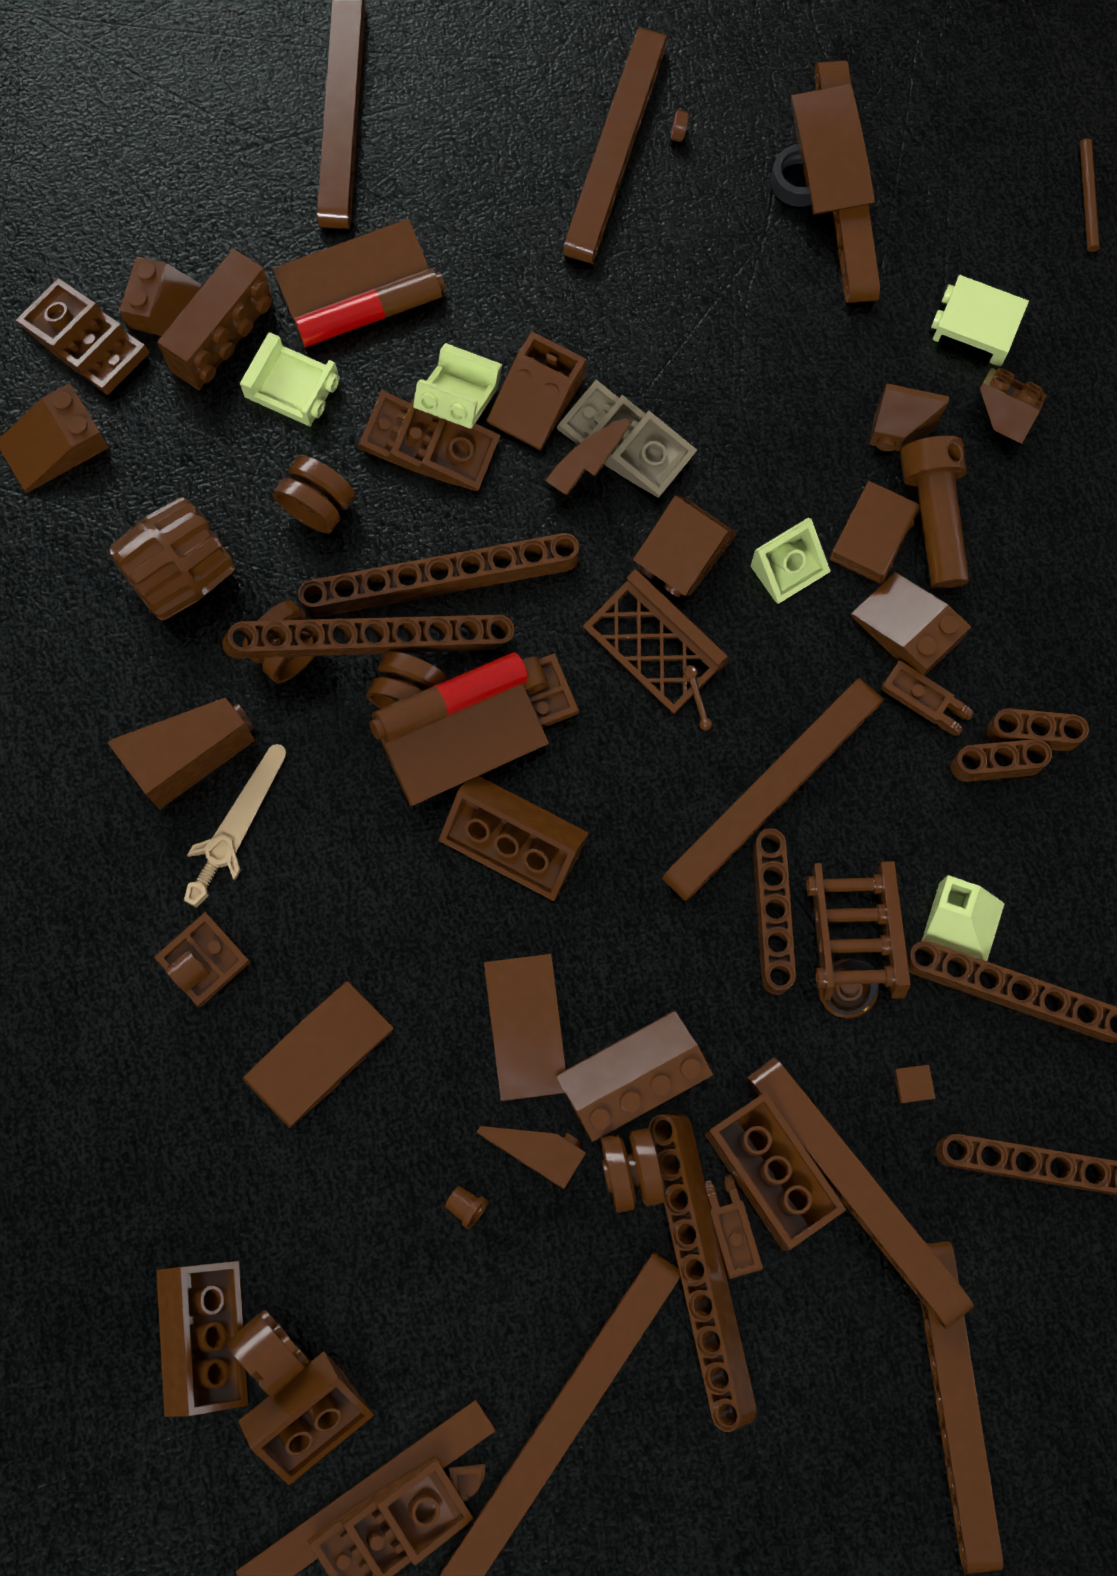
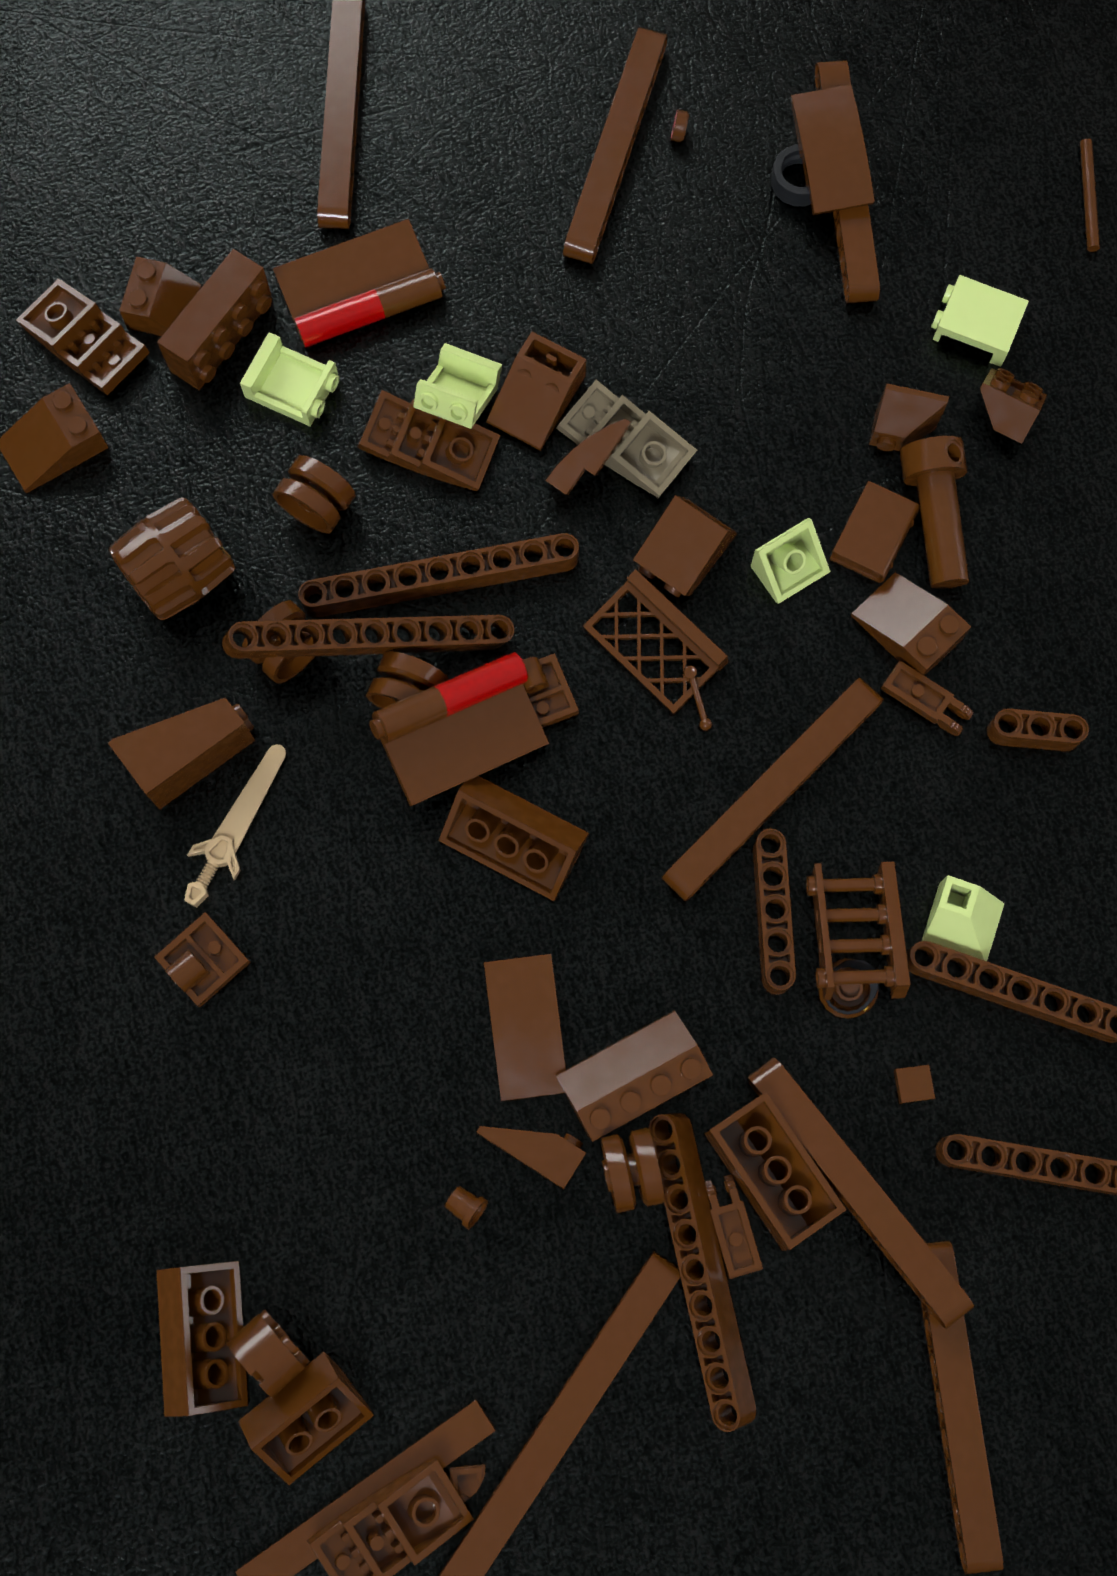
(318, 1054): reddish brown slope -> none
(1014, 752): reddish brown beam -> none

